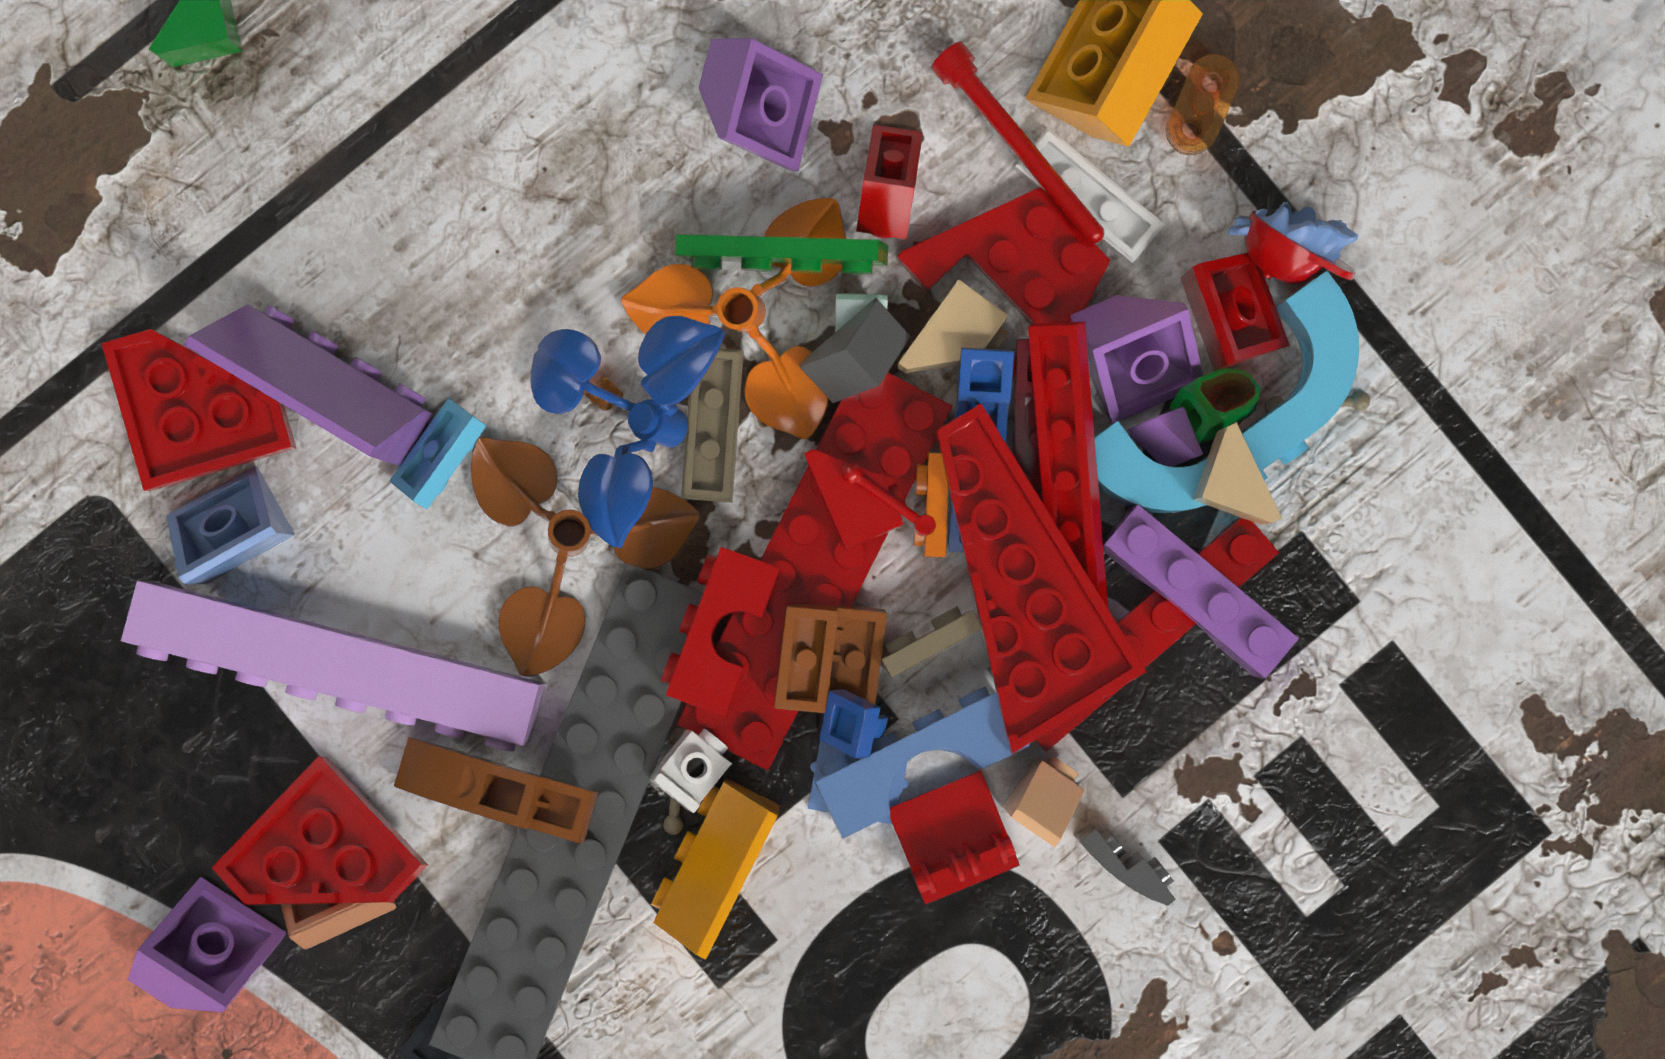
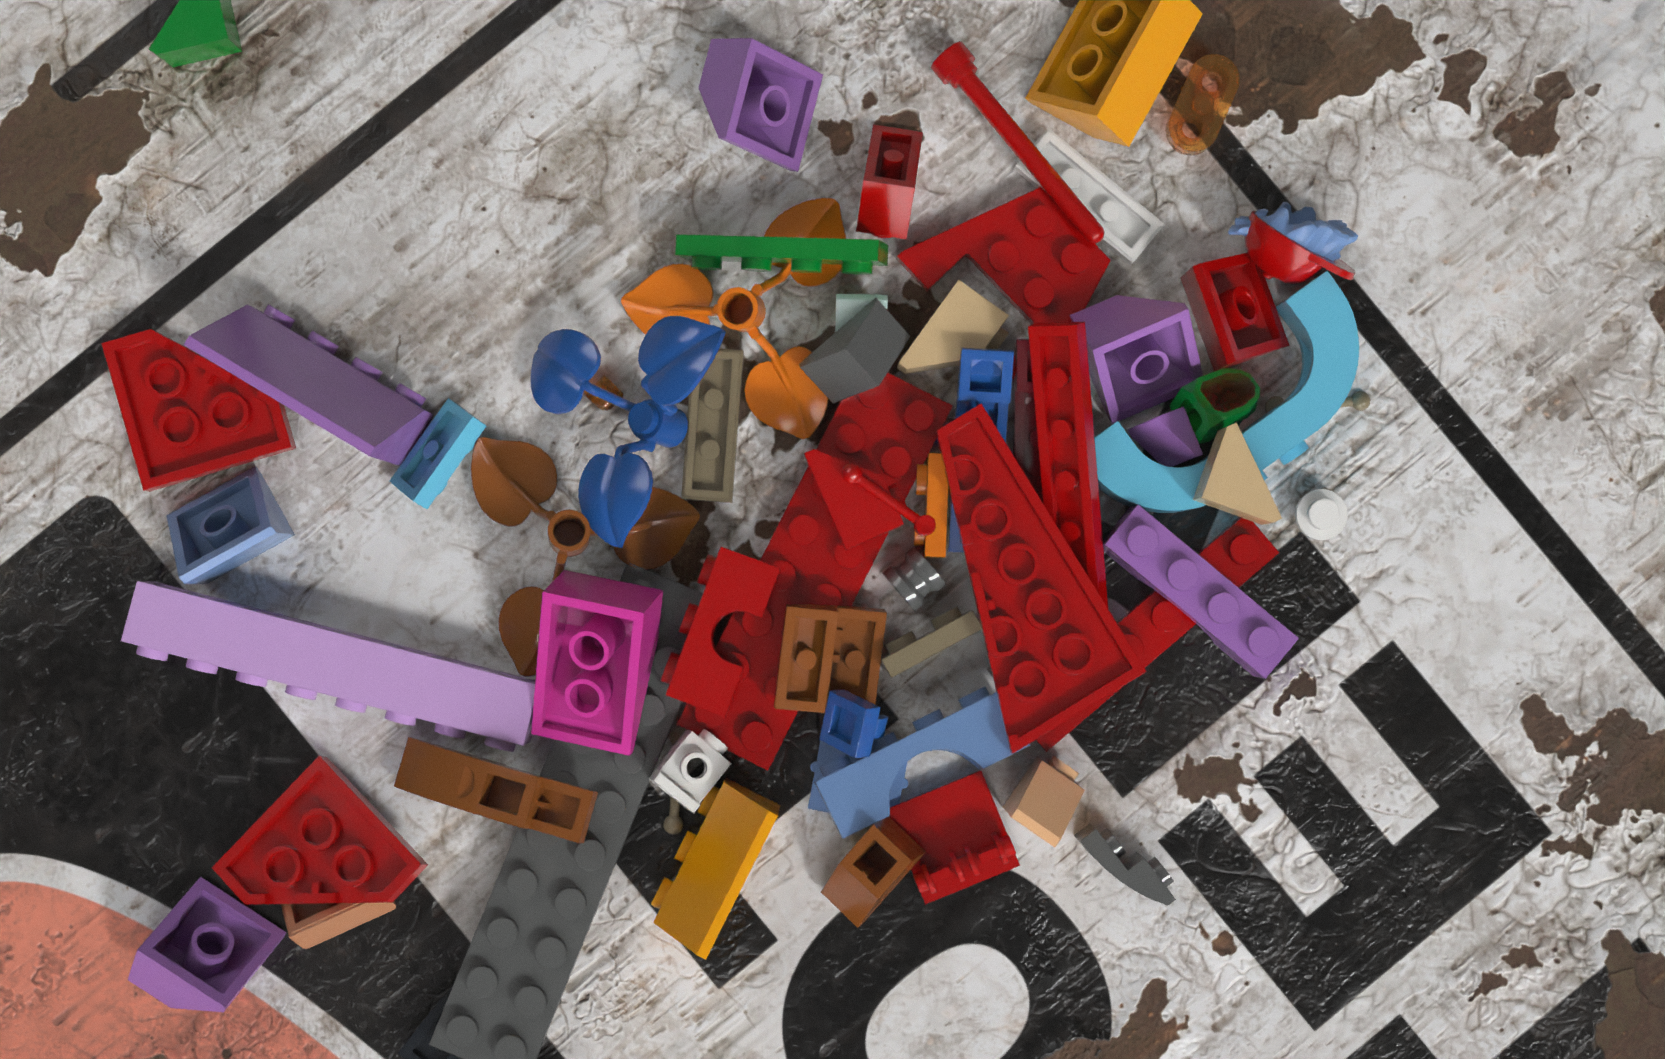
(594, 660): none -> dark pink slope
(872, 870): none -> dark orange slope
(914, 578): none -> dark grey wheel
(1321, 514): none -> white plate

